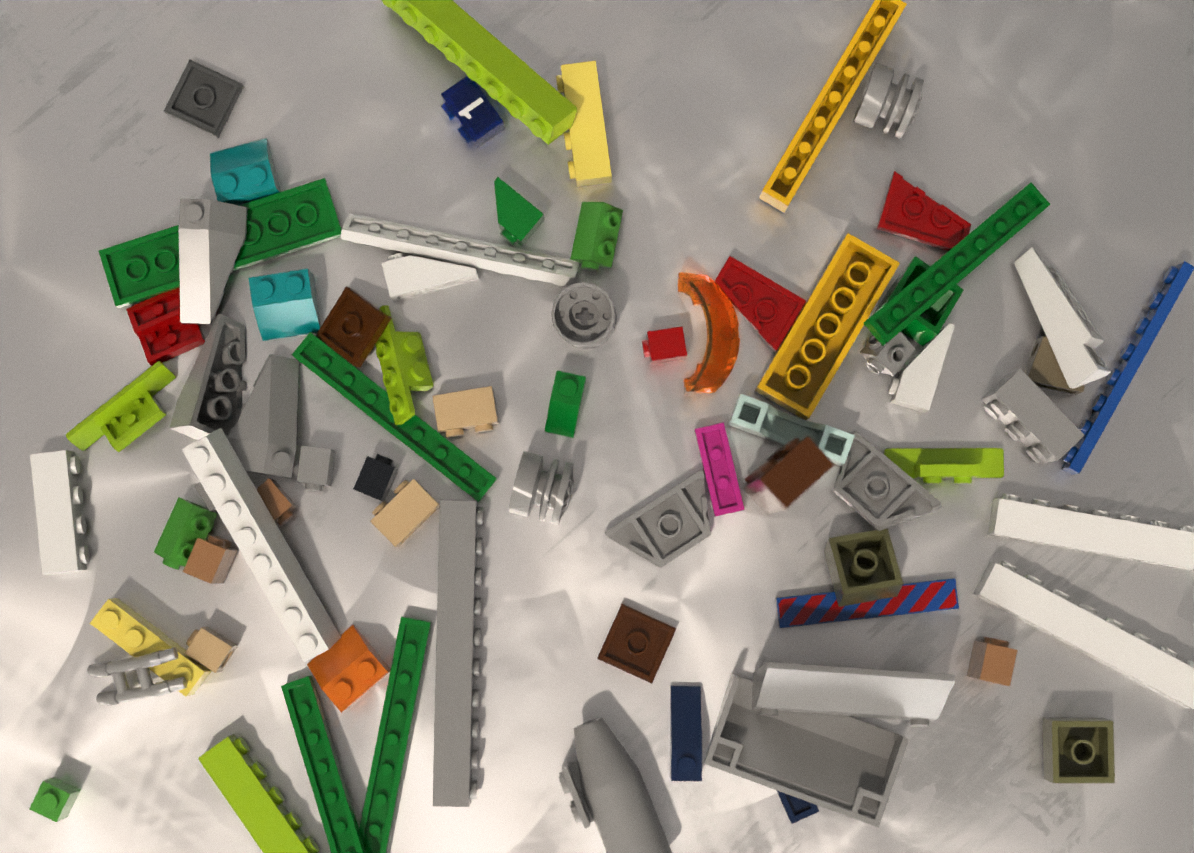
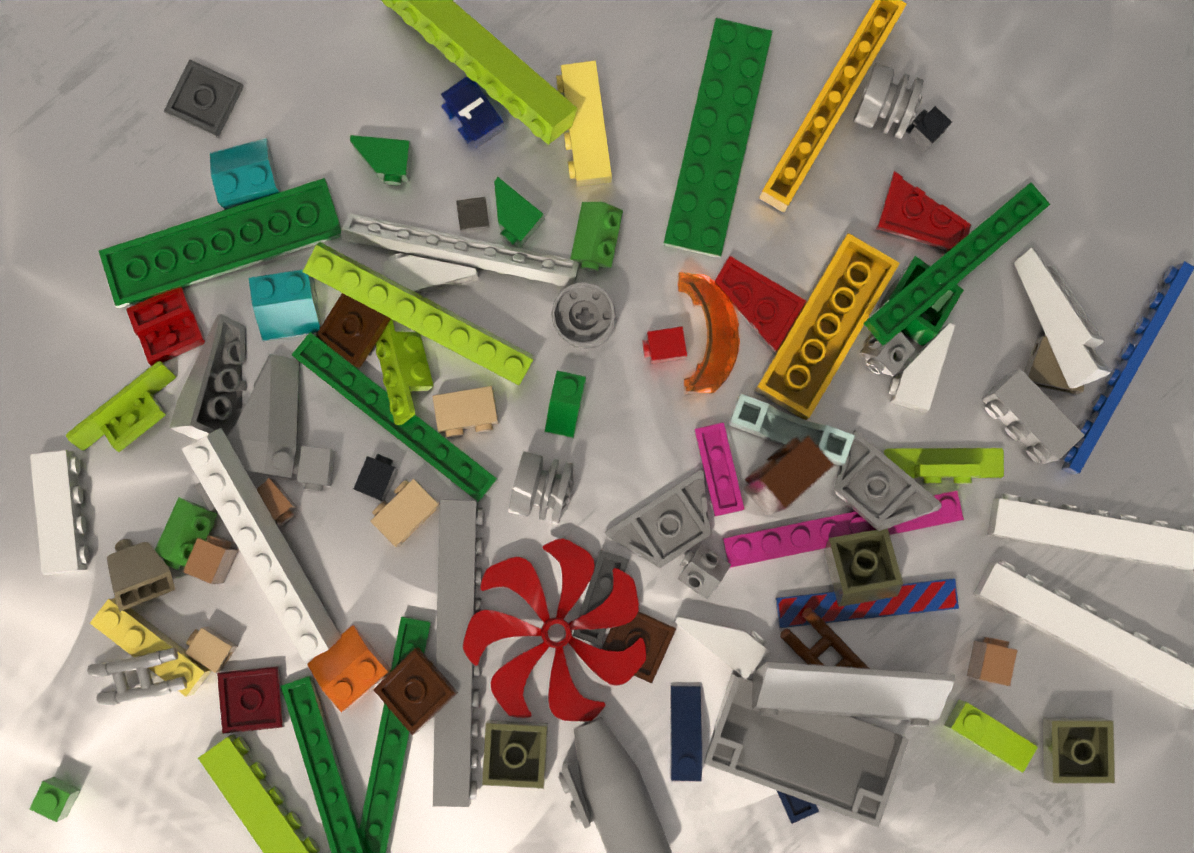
(137, 574): none -> dark tan torso
(208, 248): light grey wedge -> none
(250, 699): none -> dark red plate
(386, 157): none -> green slope
(415, 691): none -> reddish brown tile
(418, 313): none -> lime brick
(472, 214): none -> clear smoke tile
(515, 754): none -> olive brick
(598, 591): none -> dark grey plate
(615, 611): none -> red piece
(703, 571): none -> light grey brick
(717, 138): none -> green plate
(731, 645): none -> white slope
(815, 533): none -> dark pink plate
(828, 639): none -> dark orange piece
(928, 127): none -> black brick
(991, 735): none -> lime slope

